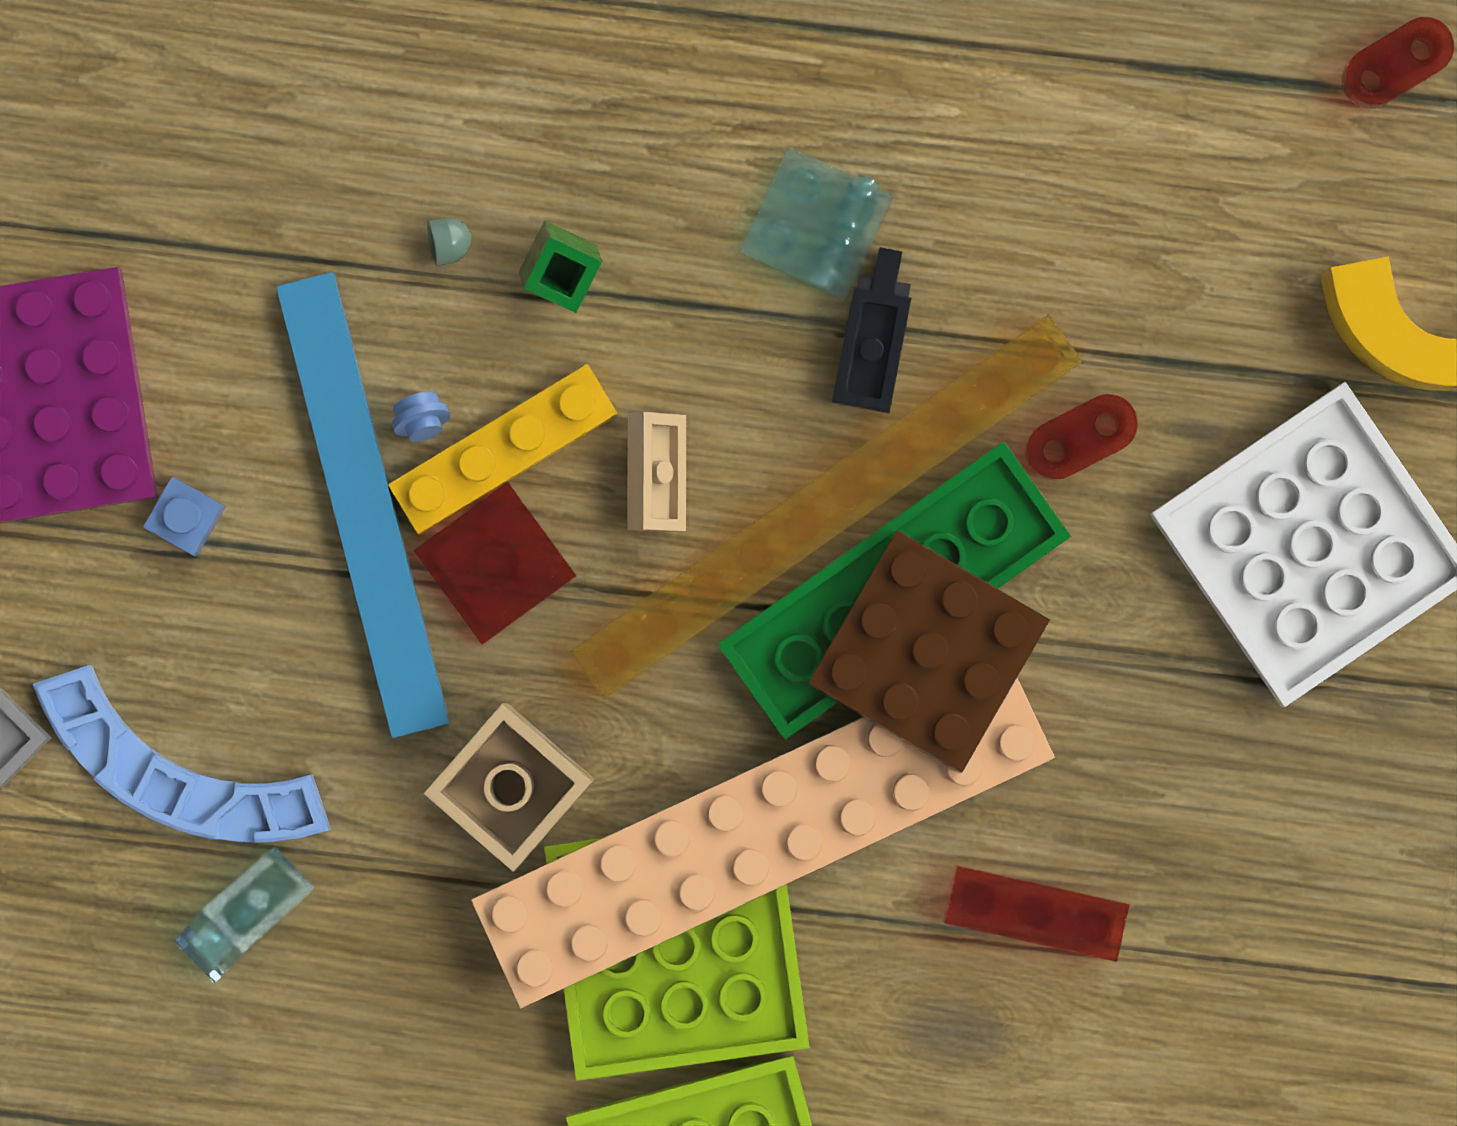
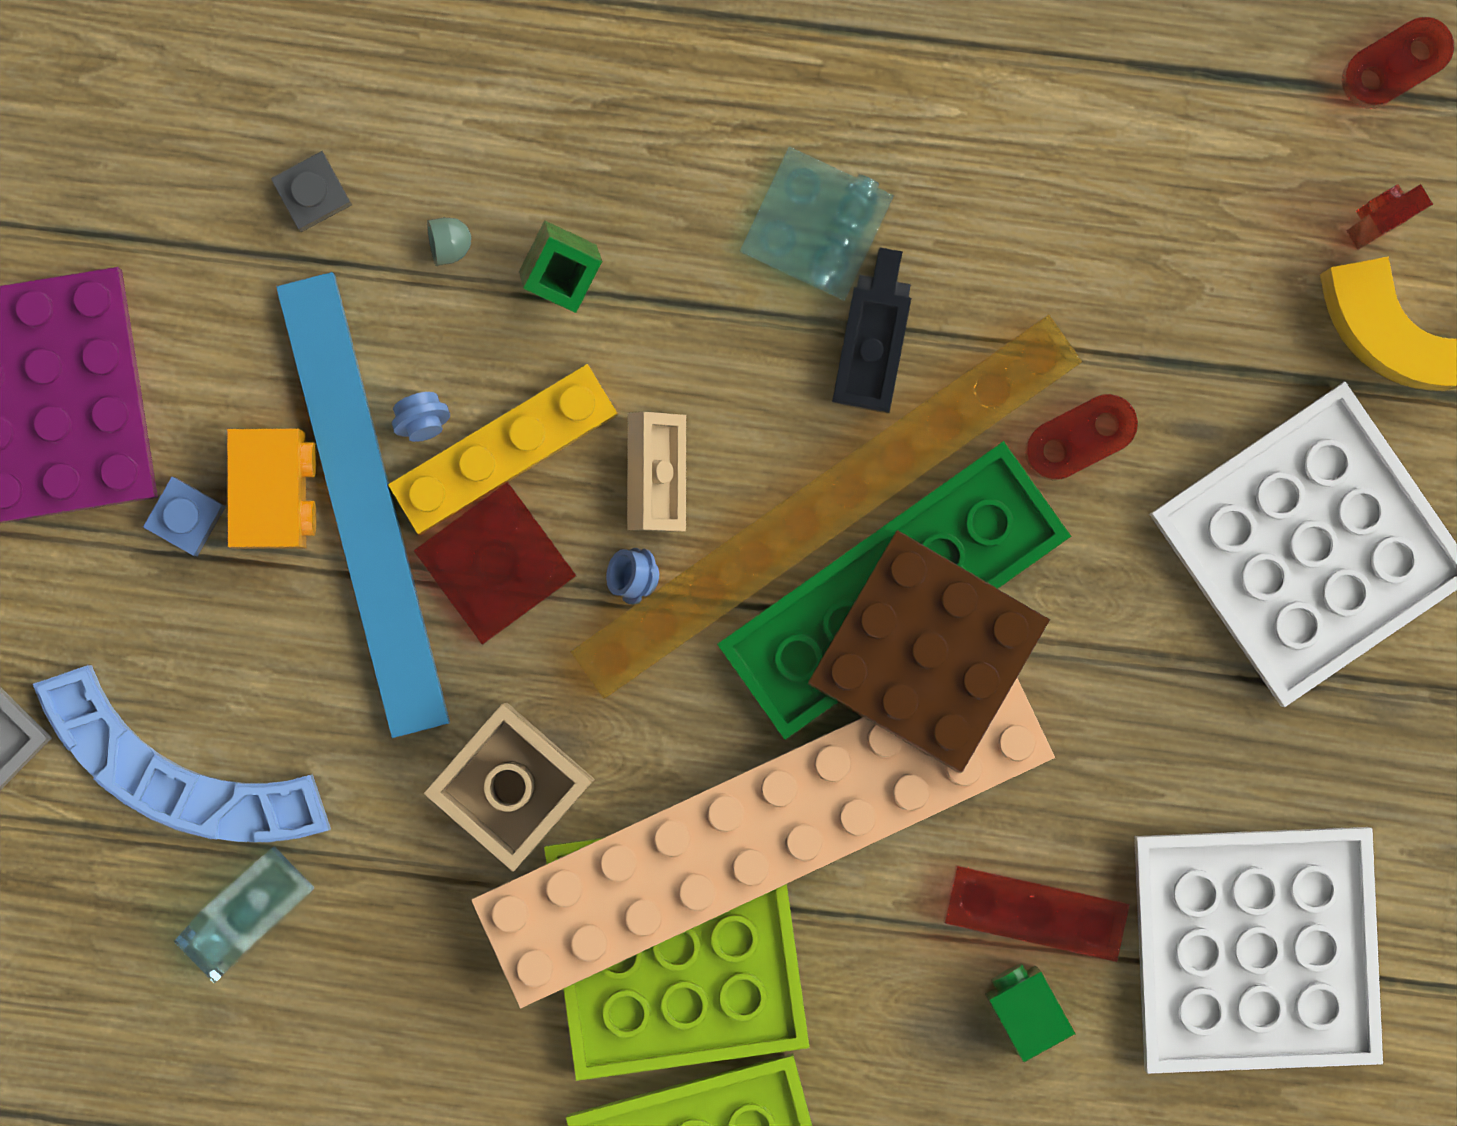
(269, 488): none -> light orange brick
(311, 191): none -> dark grey plate
(632, 574): none -> medium blue plate
(1028, 1011): none -> green brick
(1258, 950): none -> white plate
(1387, 213): none -> clear red plate

